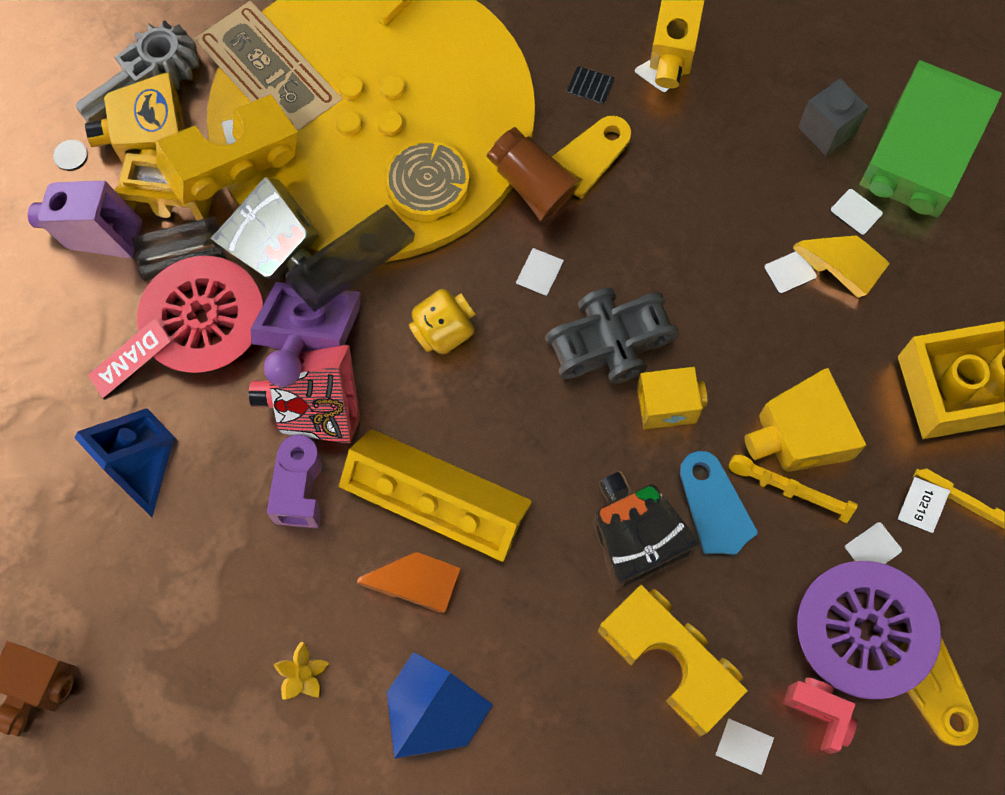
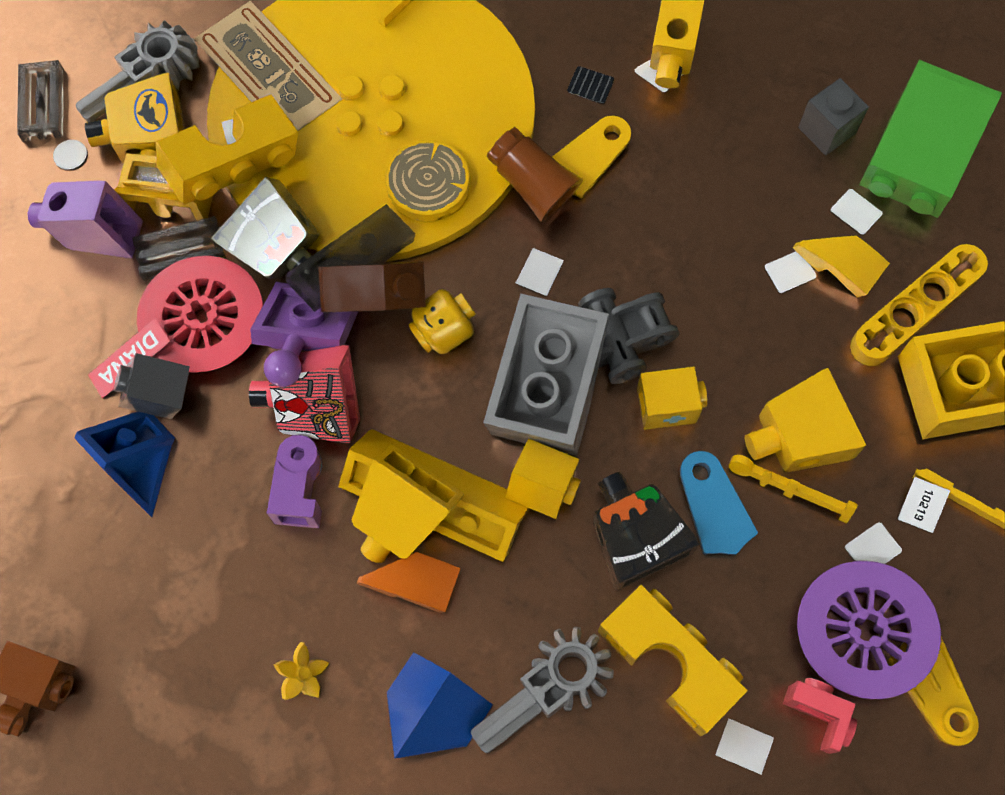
(41, 128): none -> clear smoke tile
(152, 386): none -> dark grey brick
(372, 287): none -> reddish brown slope
(400, 505): none -> yellow torso
(543, 479): none -> yellow brick
(546, 689): none -> light grey gear
(547, 374): none -> light grey slope
(918, 304): none -> yellow beam

